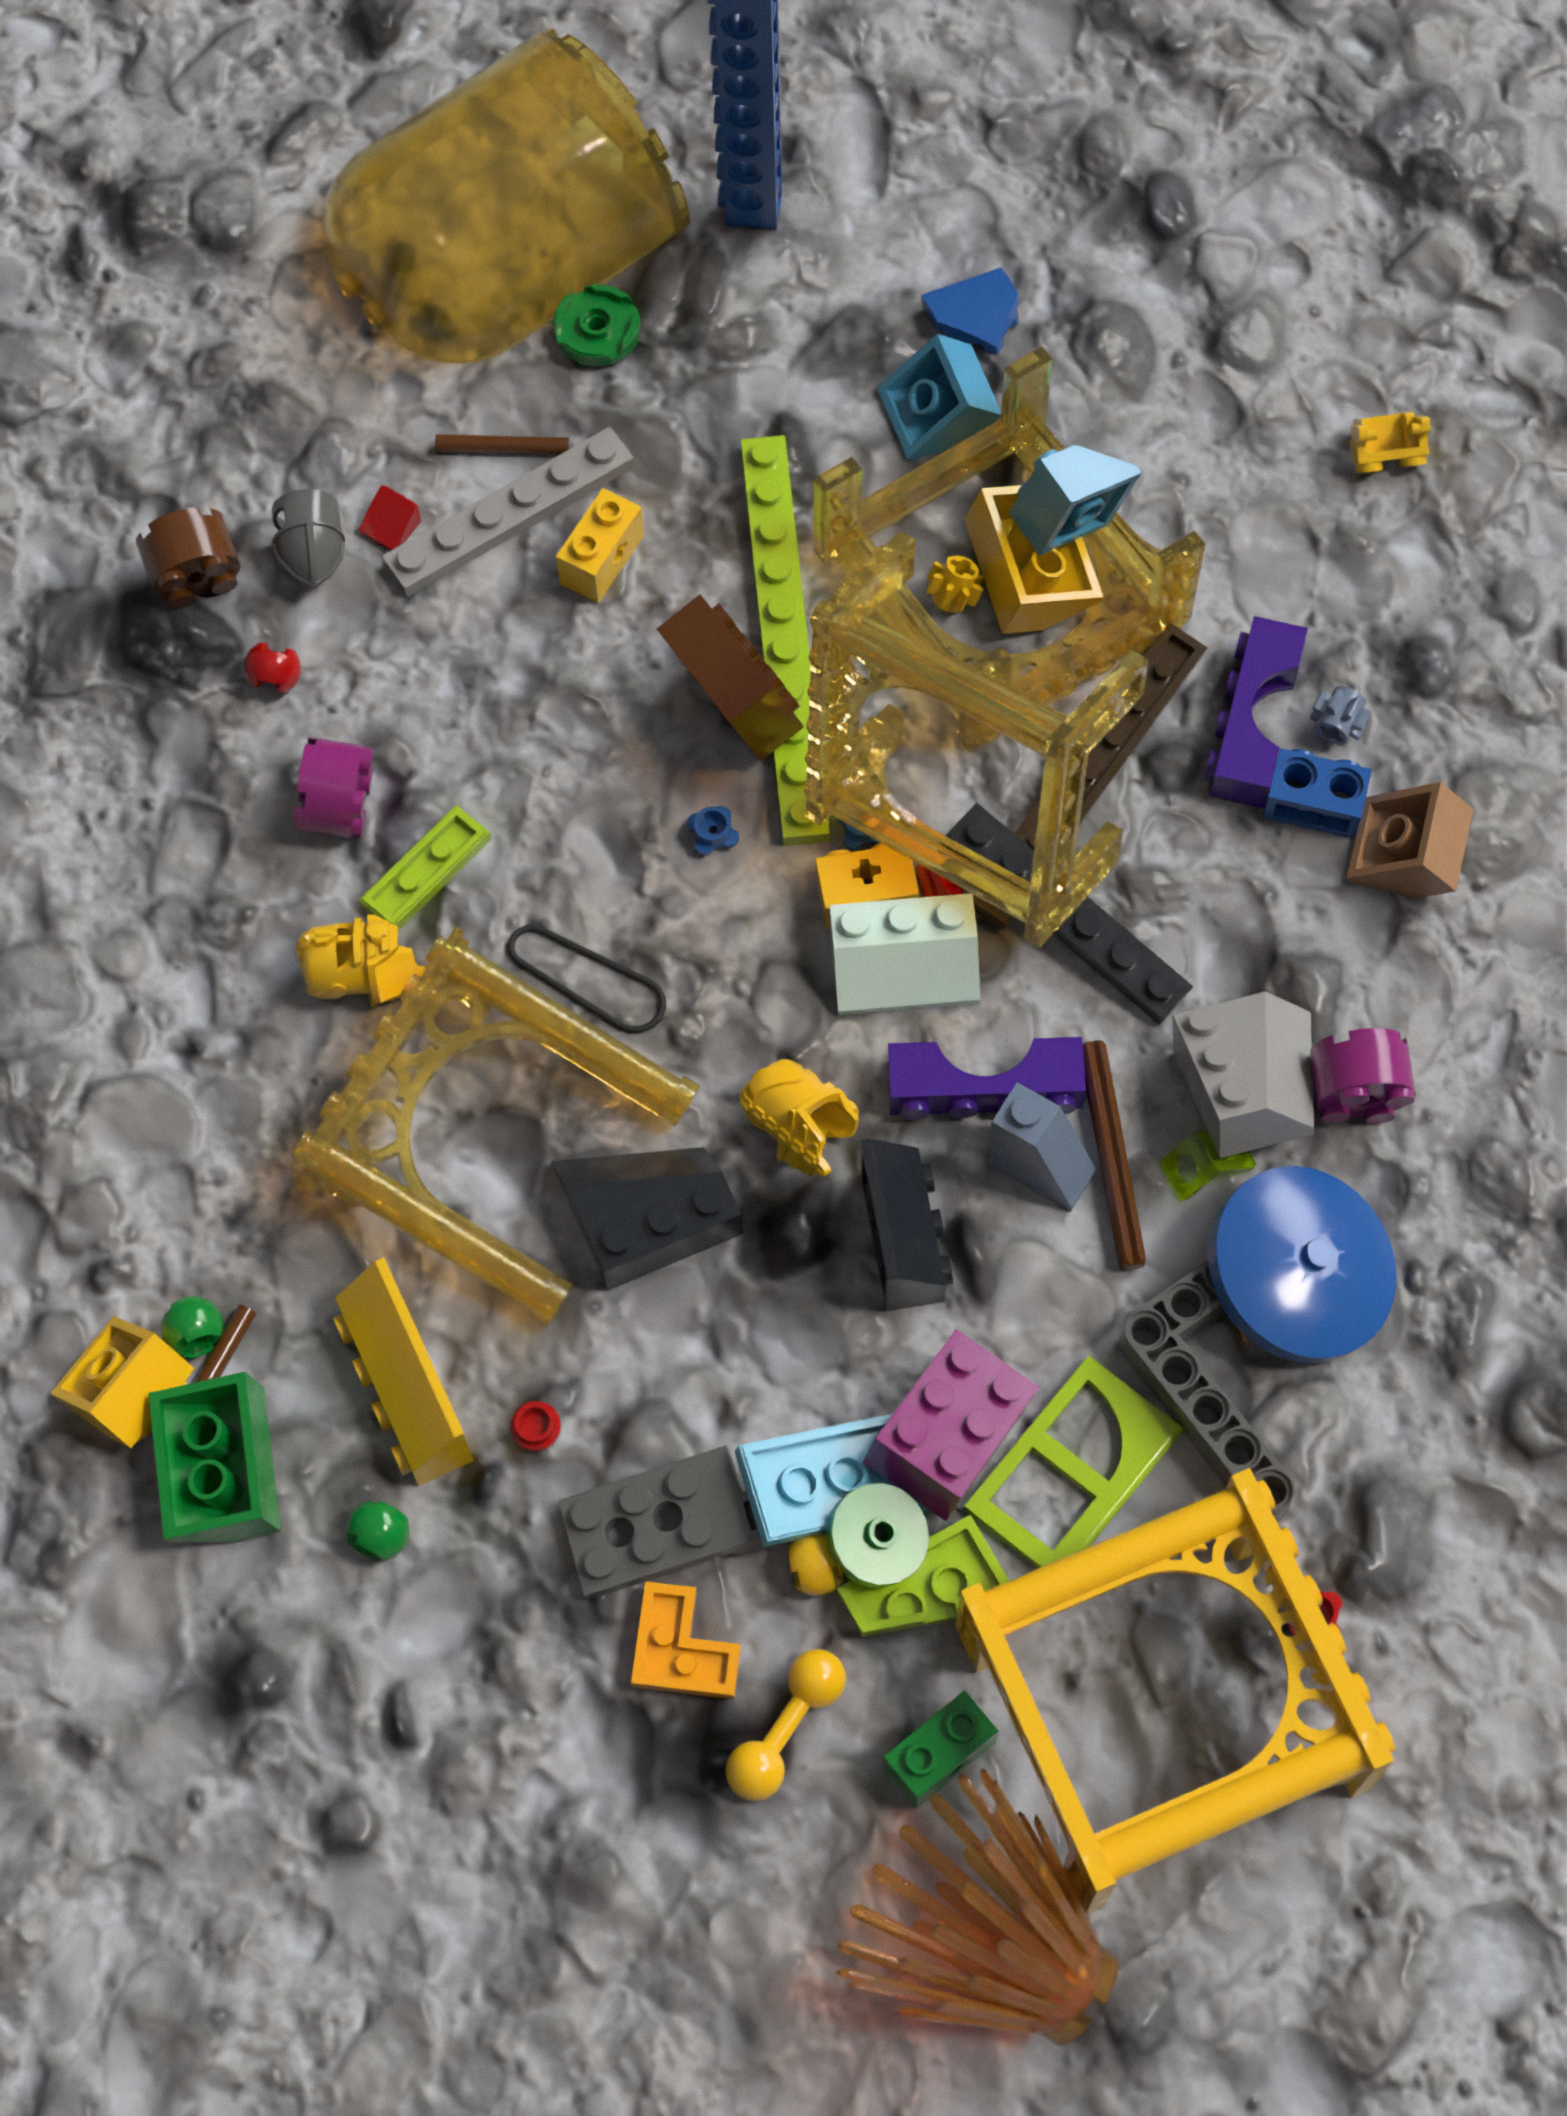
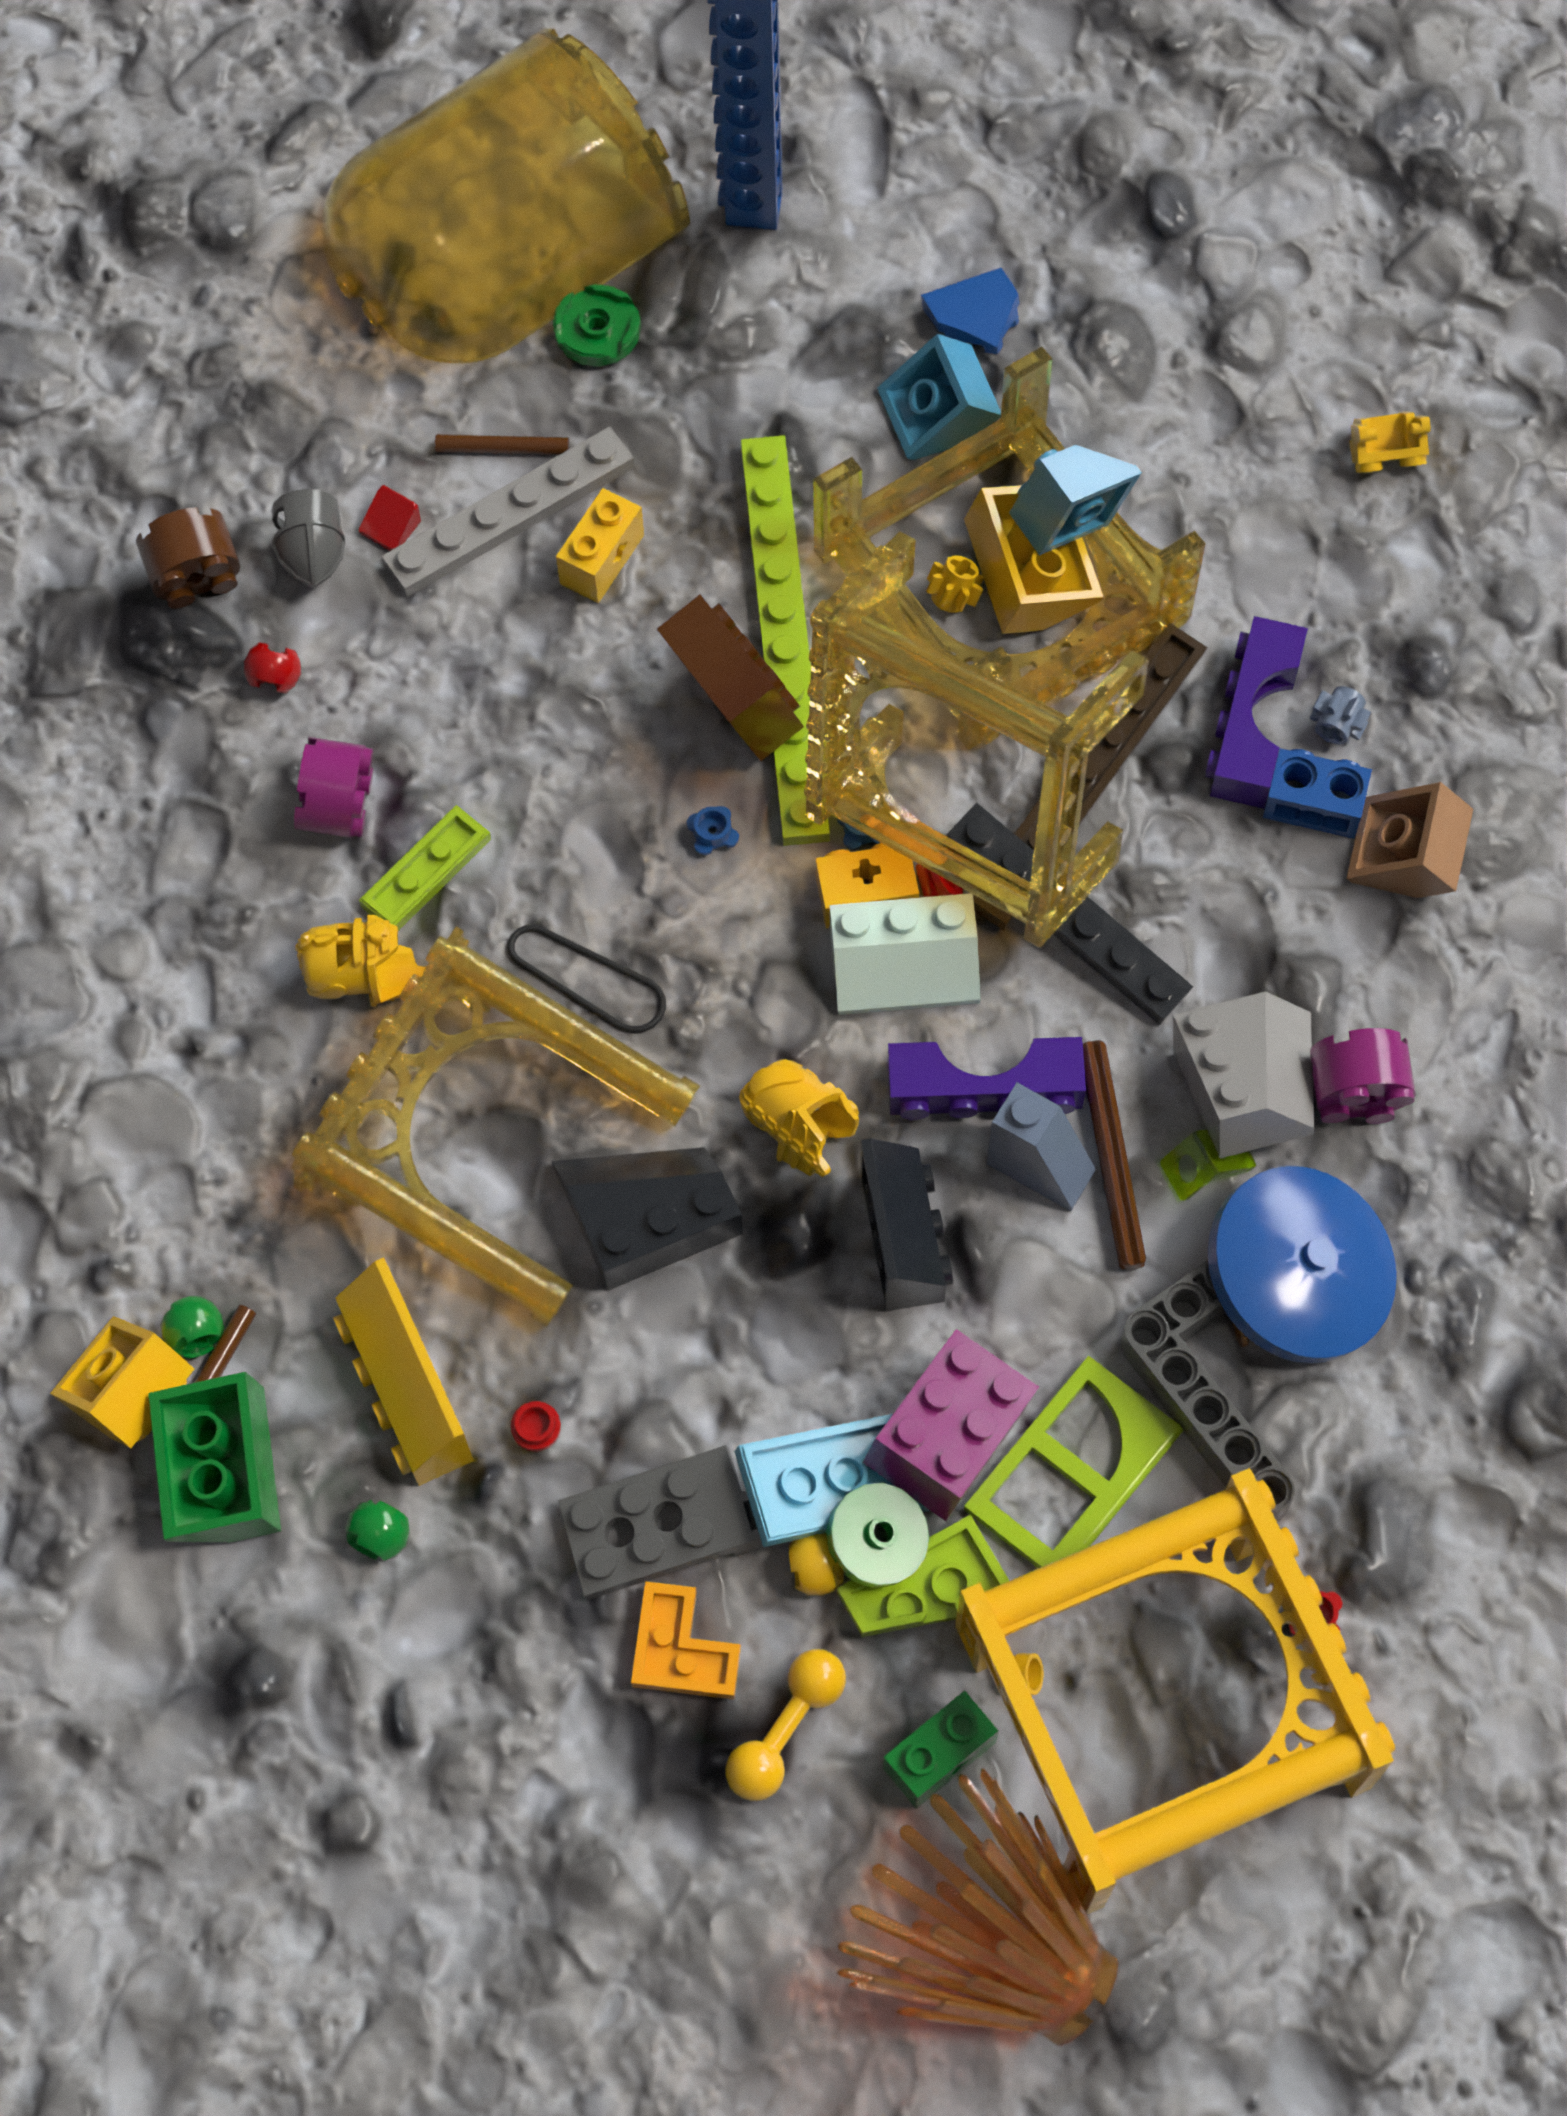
(1032, 1670): none -> yellow hinge

